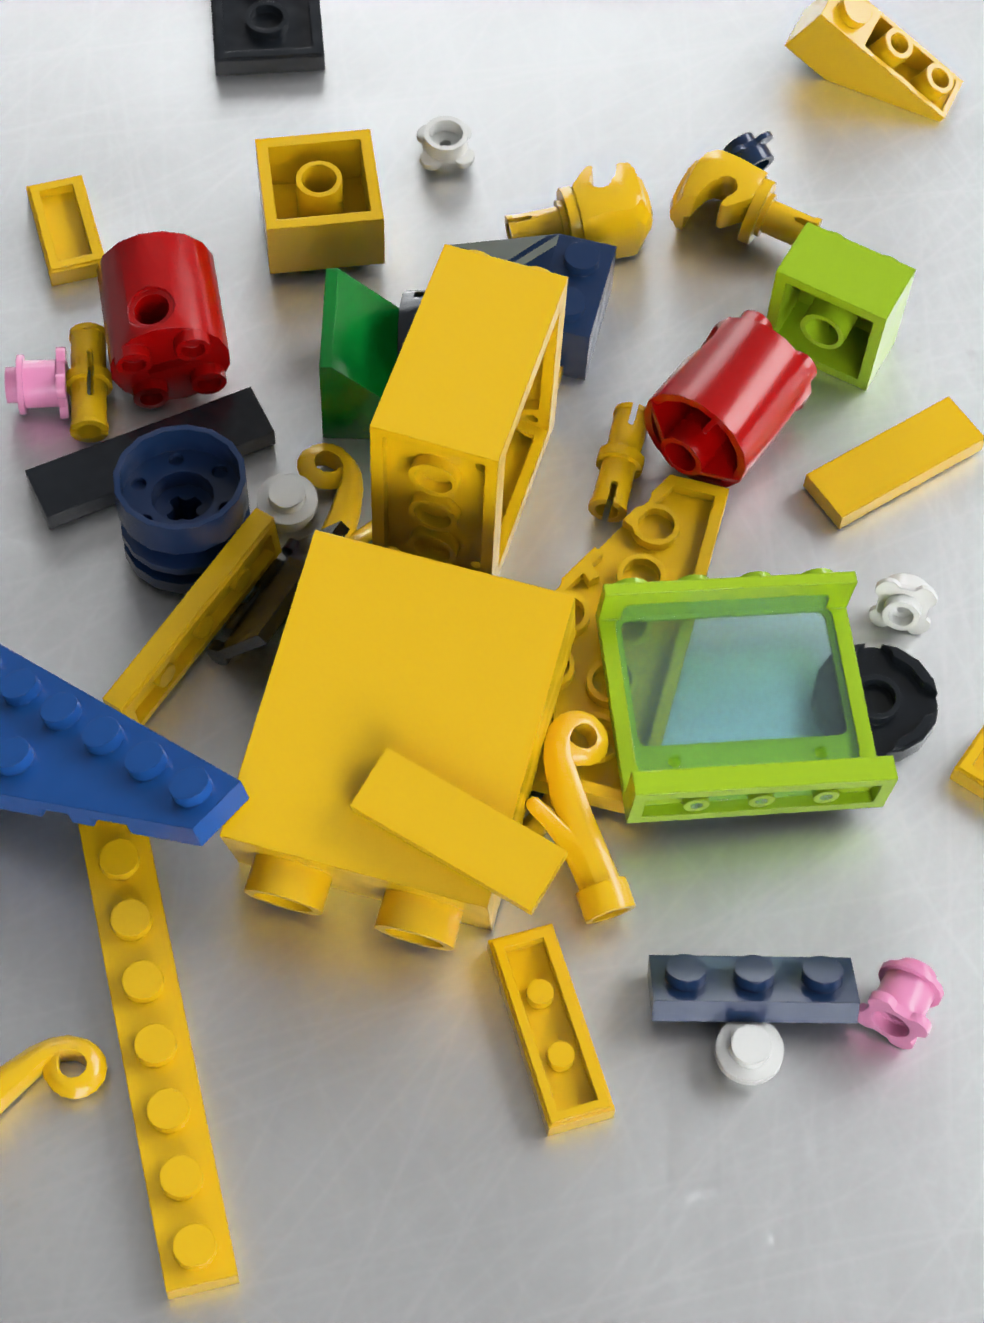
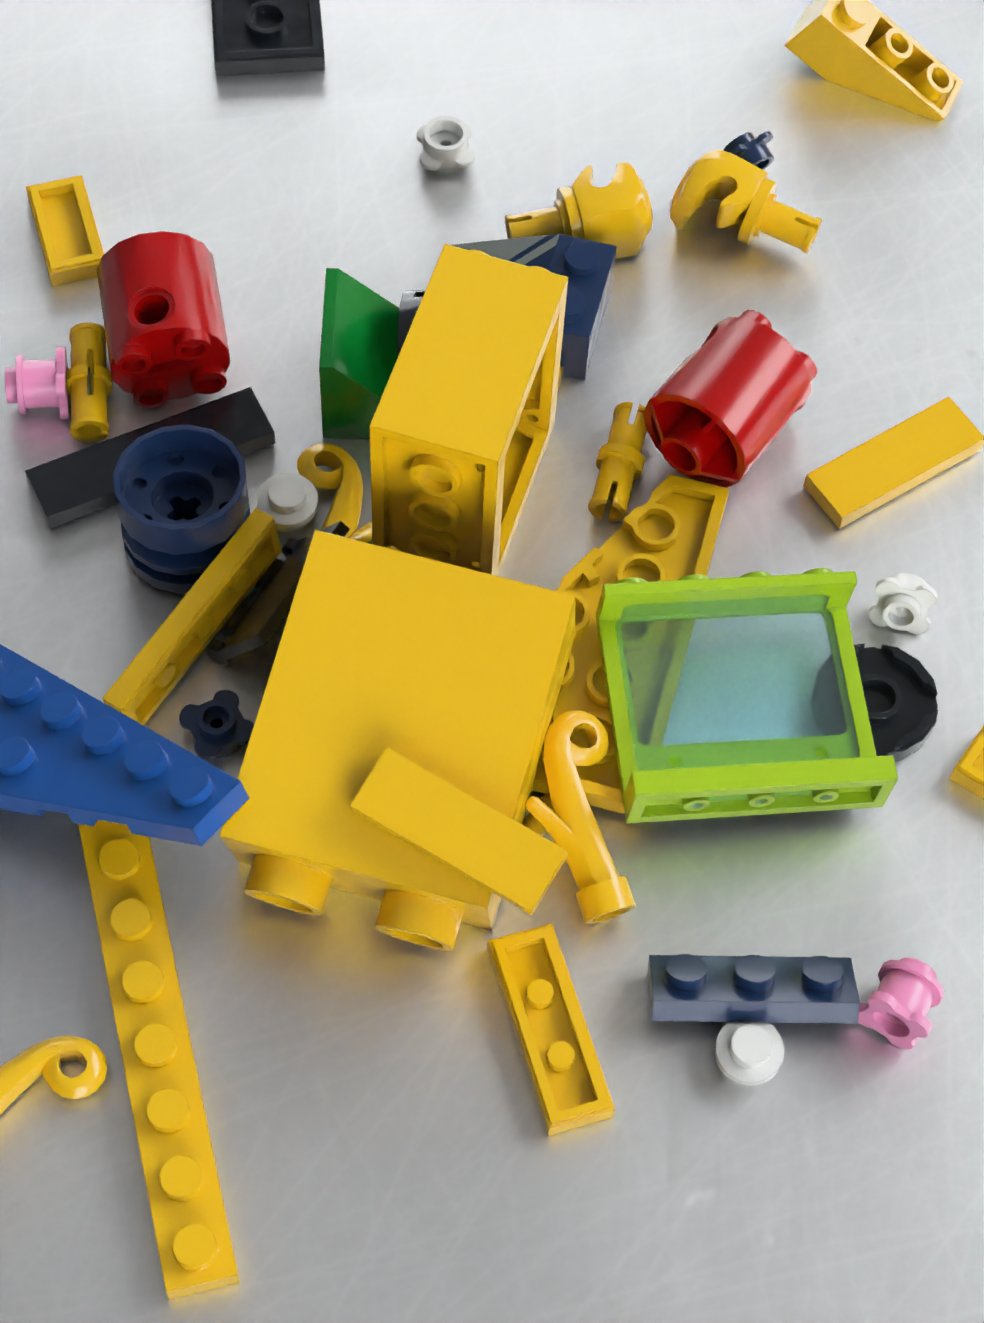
(218, 742): none -> dark blue plate
(320, 201): yellow brick -> none
(839, 303): lime brick -> none

